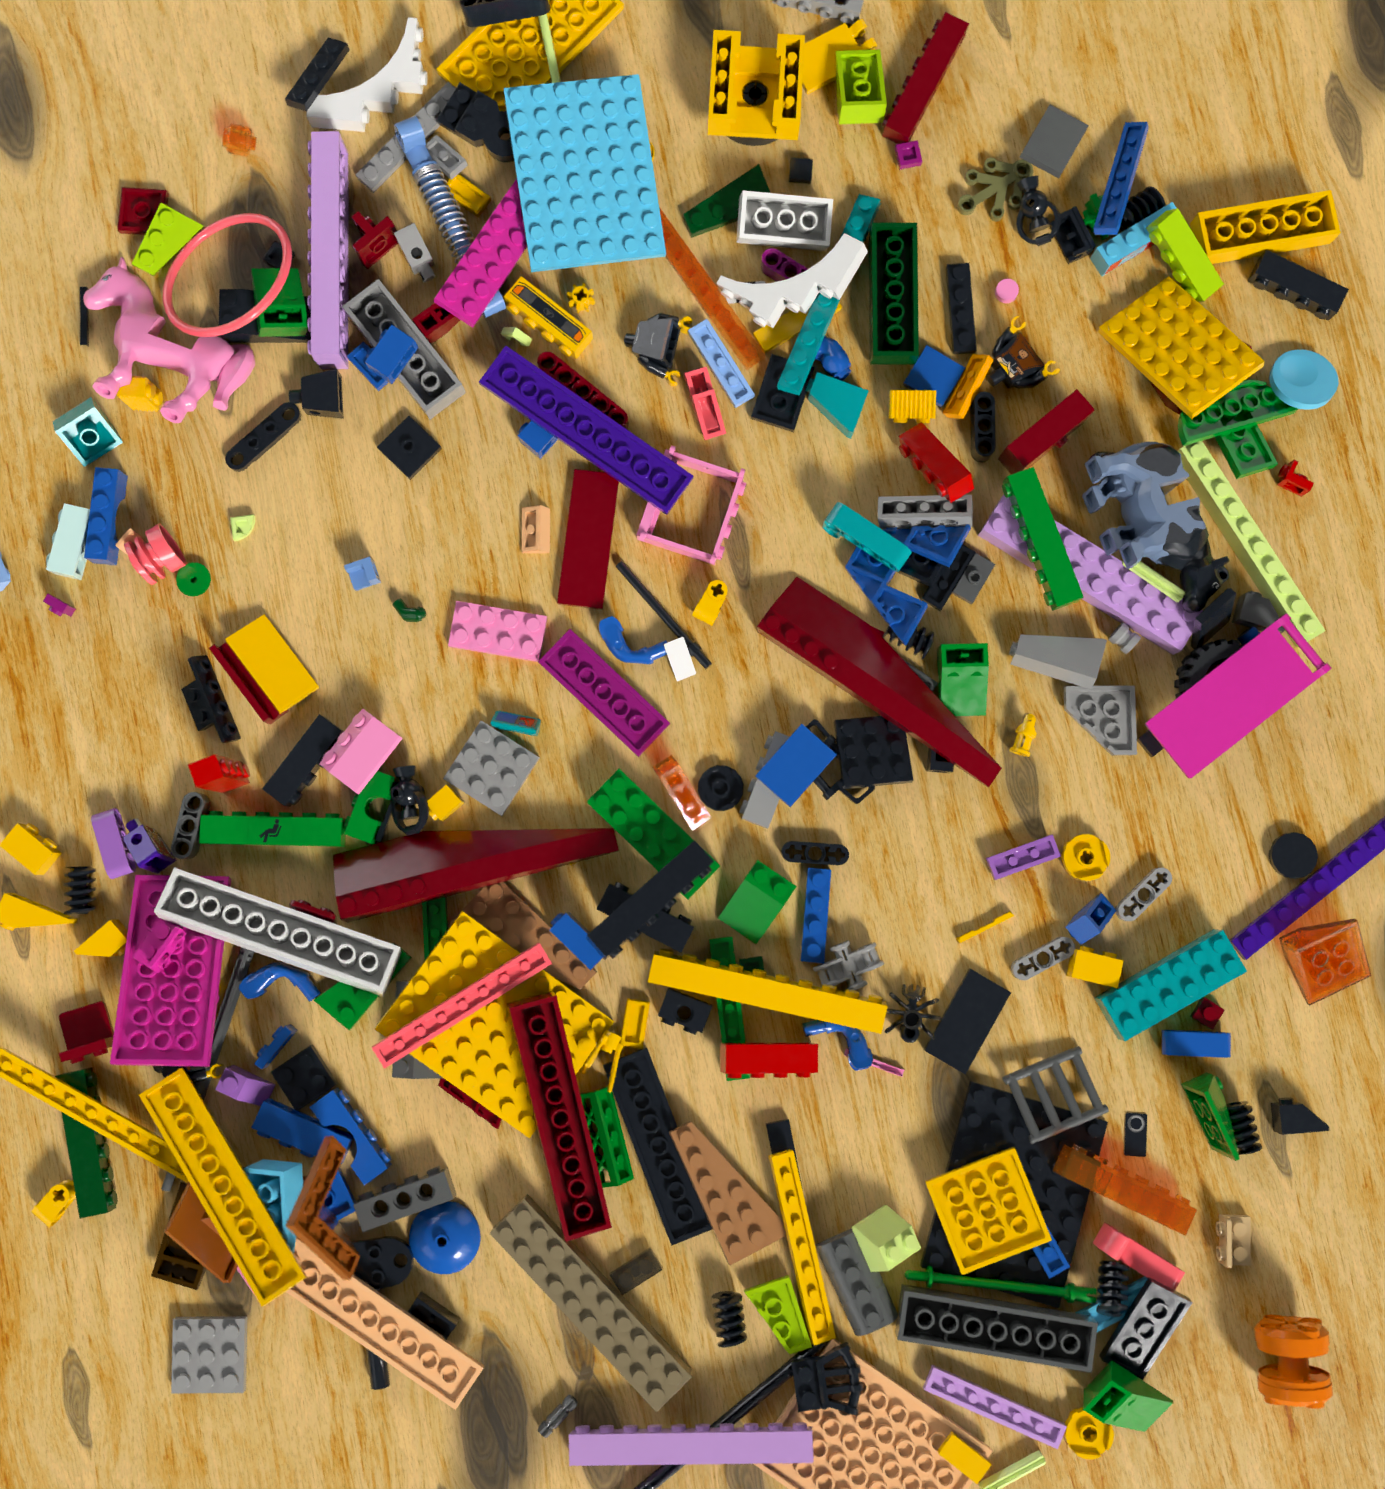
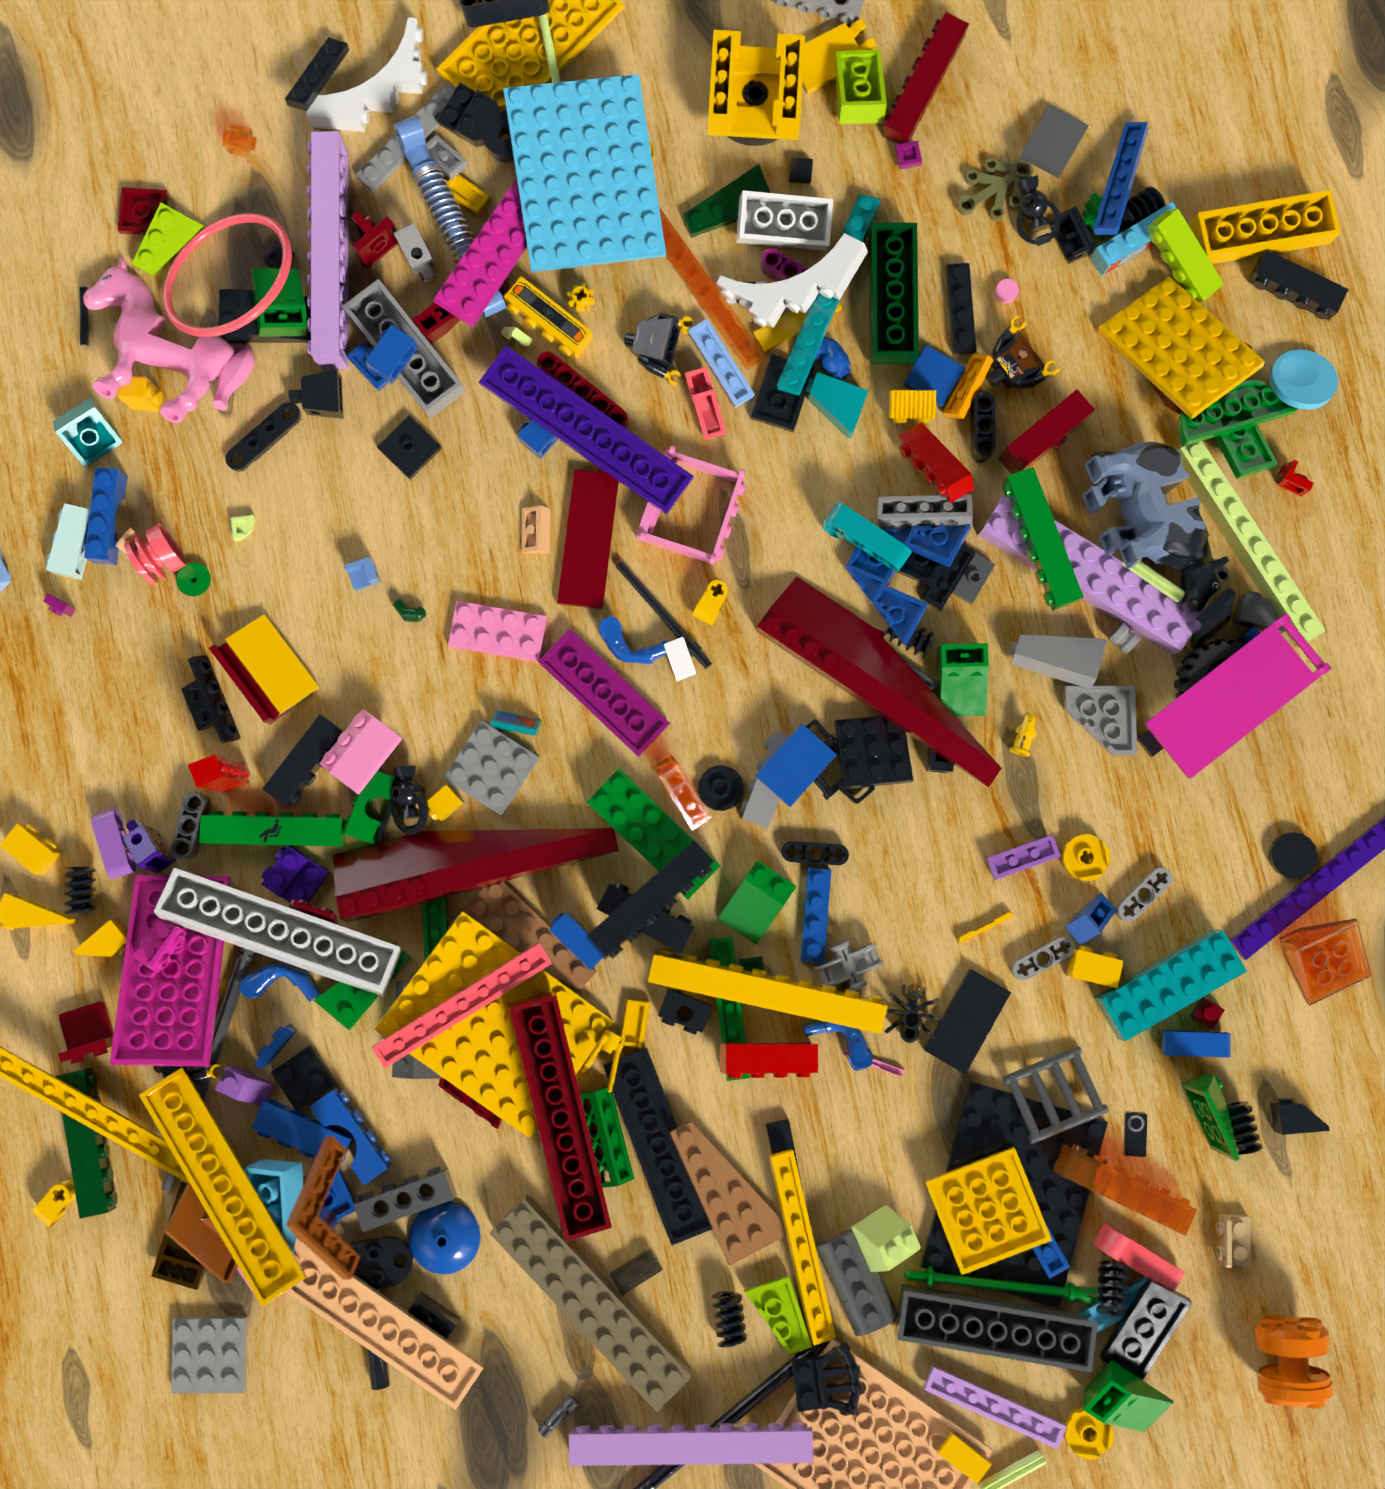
(294, 875): none -> dark purple plate

